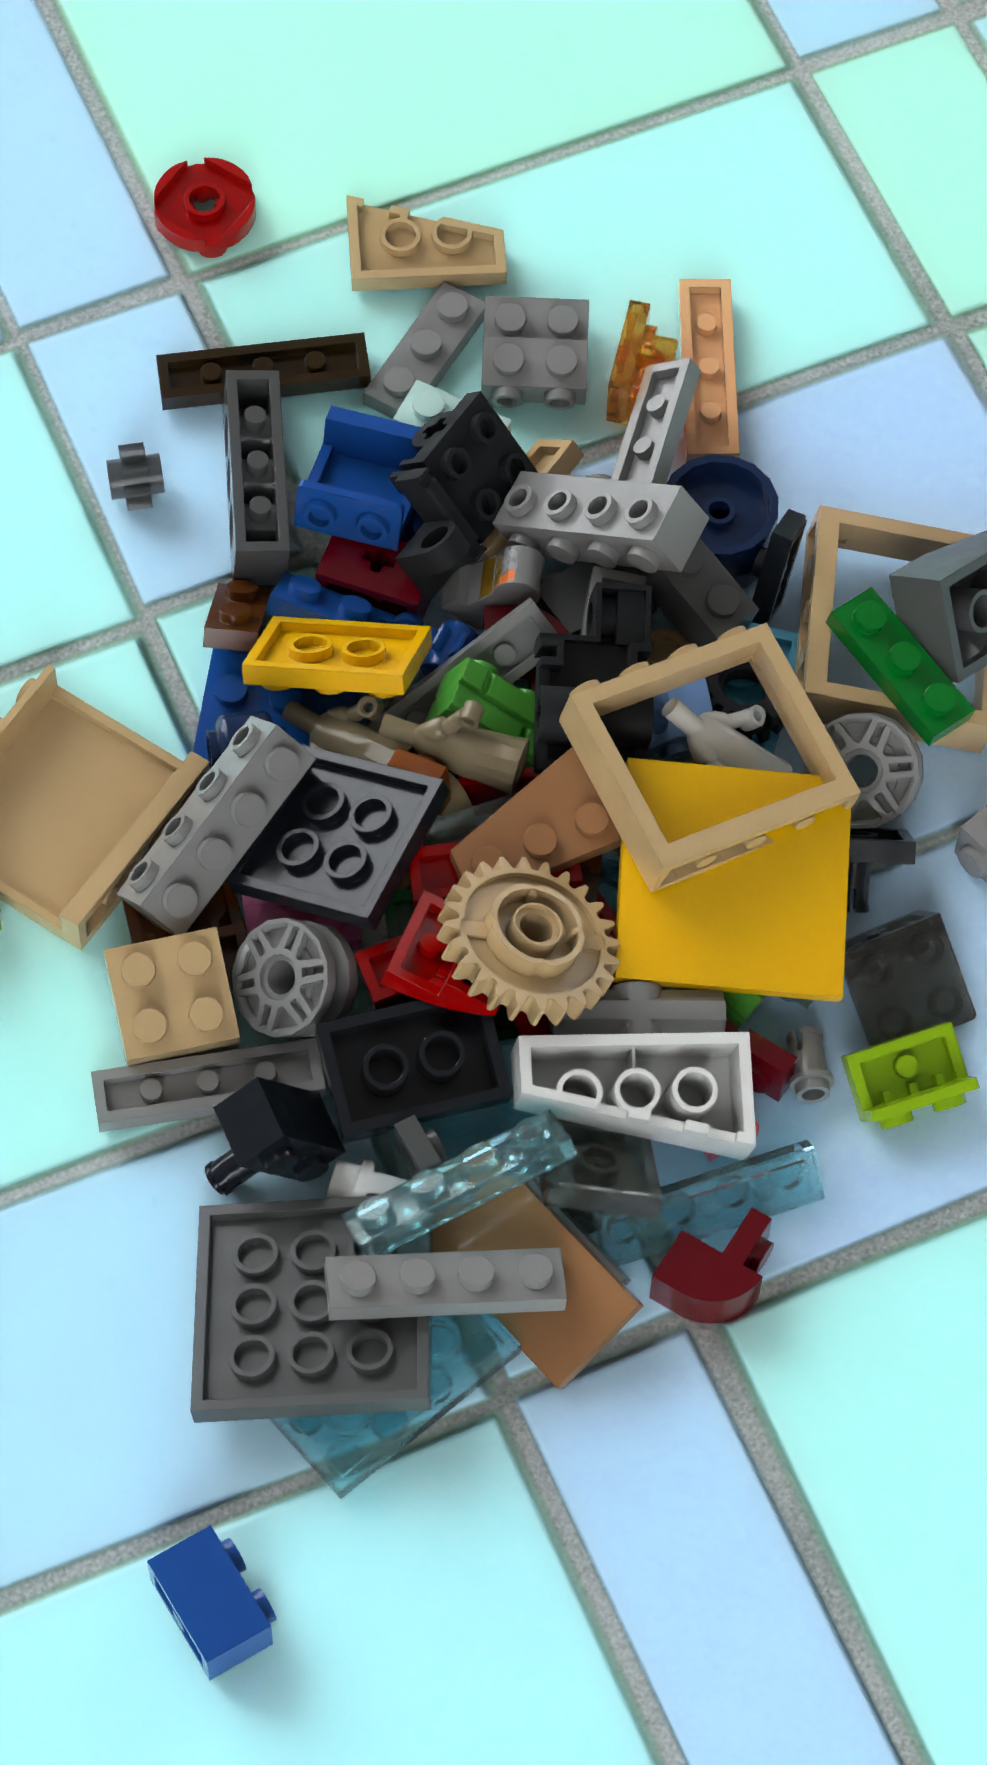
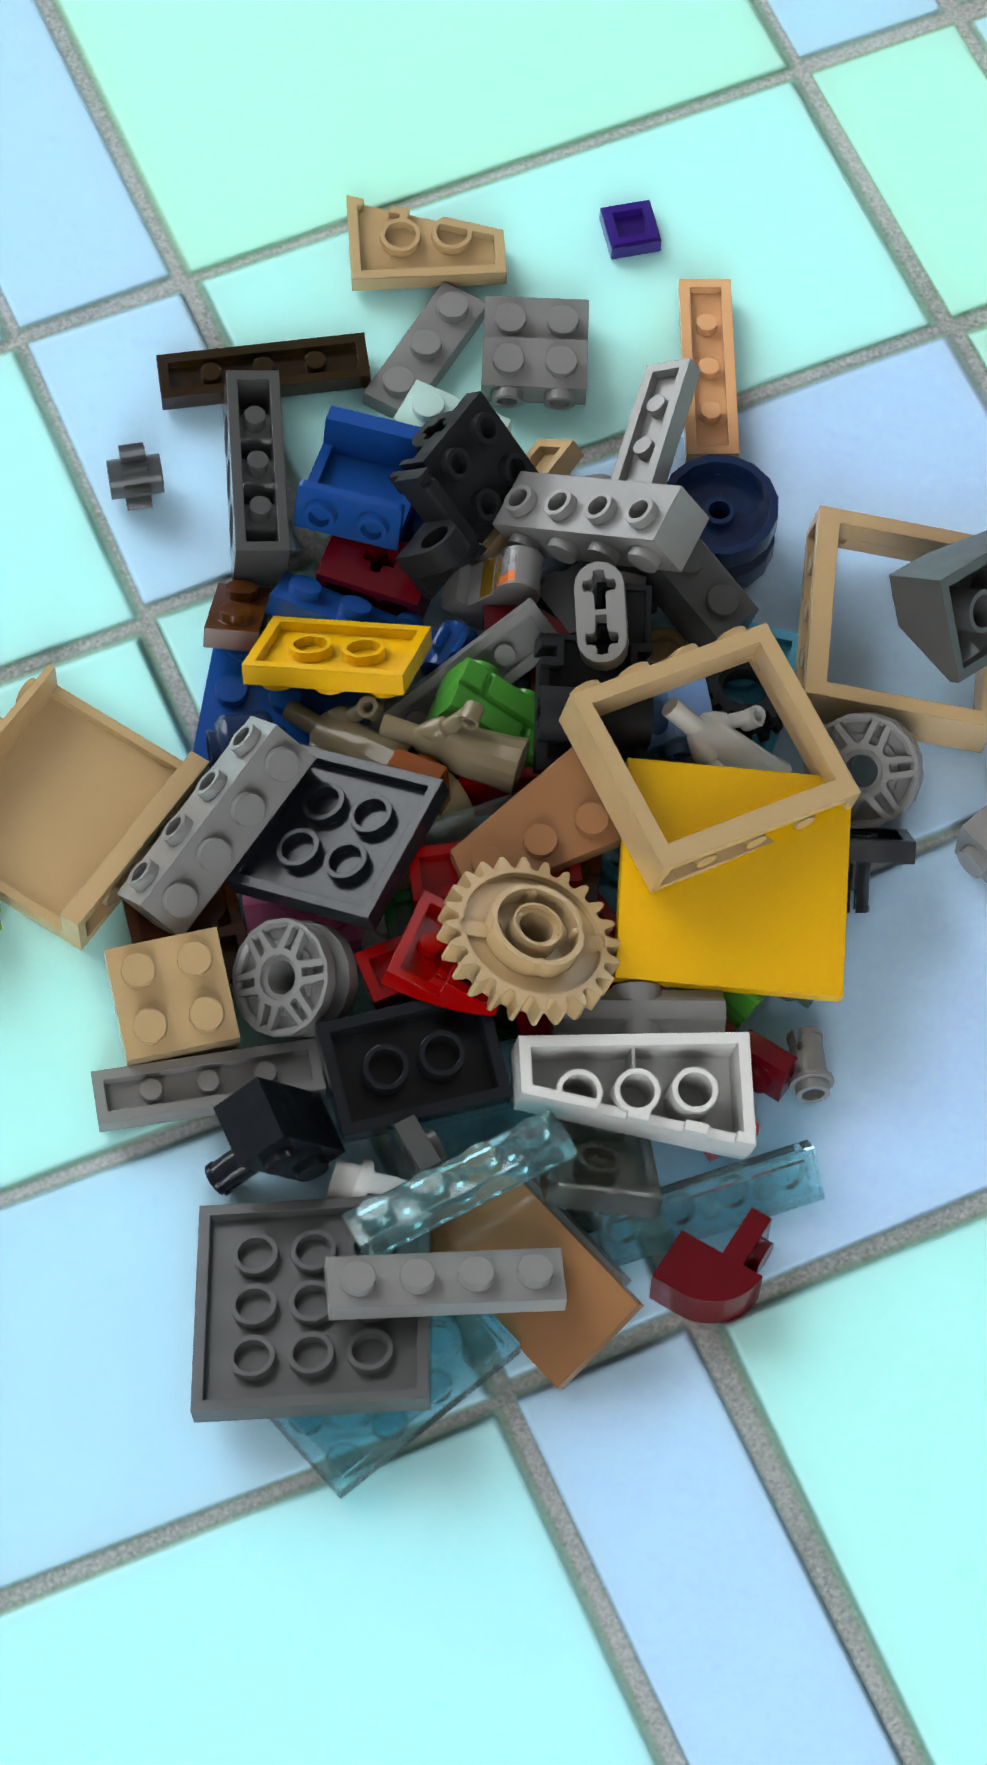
(209, 230): red plate -> none
(212, 1601): blue brick -> none
(588, 616): none -> light grey beam
(630, 229): none -> dark purple tile
(636, 349): clear orange bracket -> none
(775, 565): black plate -> none
(900, 666): green plate -> none
(905, 977): clear smoke bracket -> none
(908, 1075): lime bracket -> none

